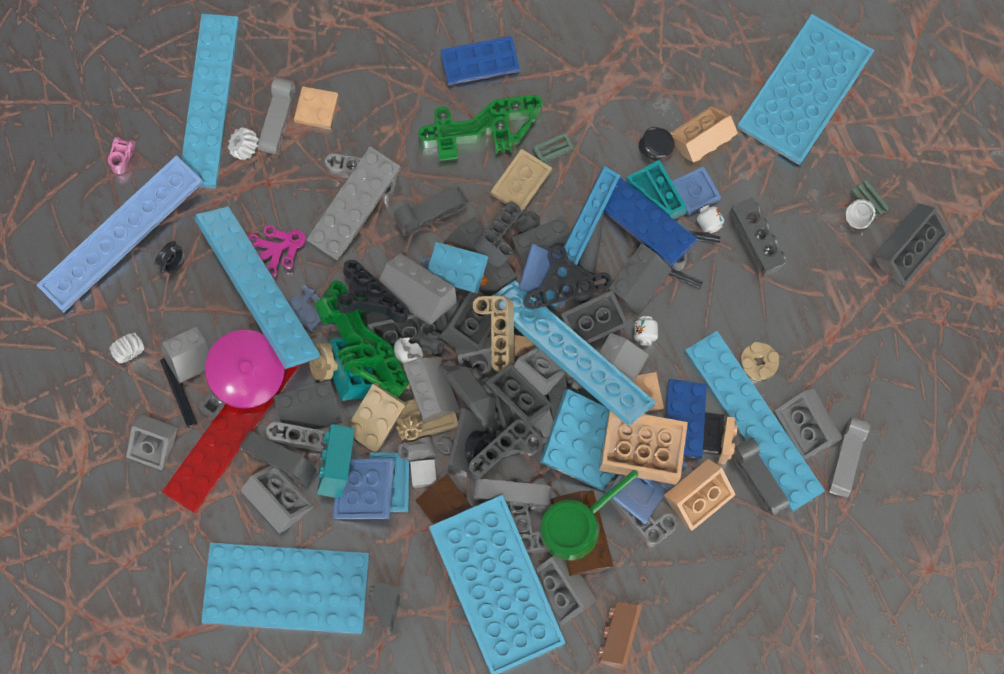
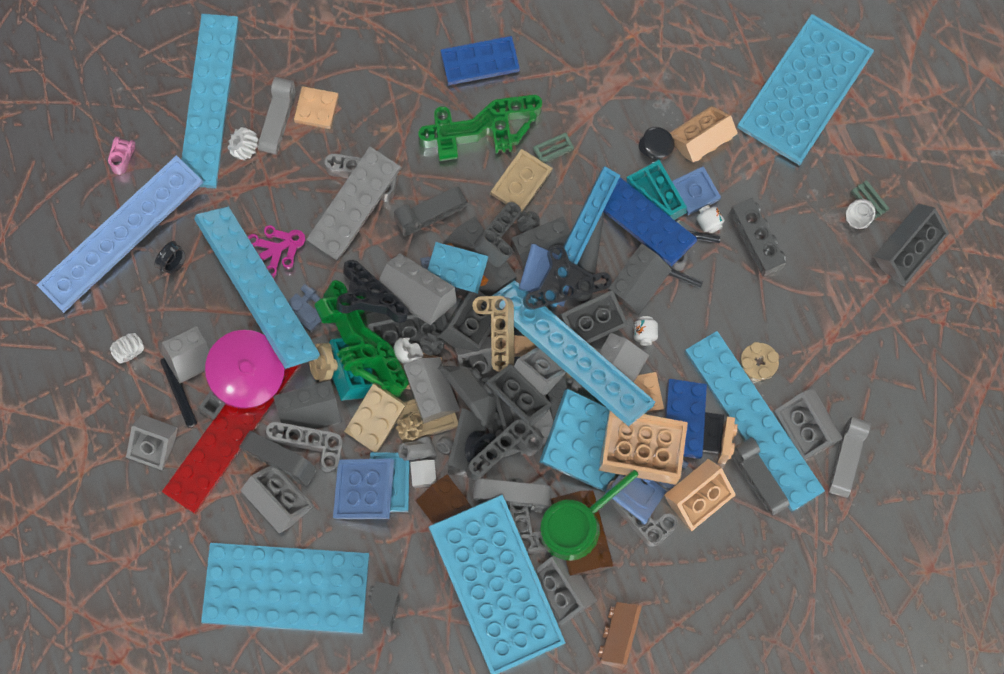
(336, 461): teal wedge -> none

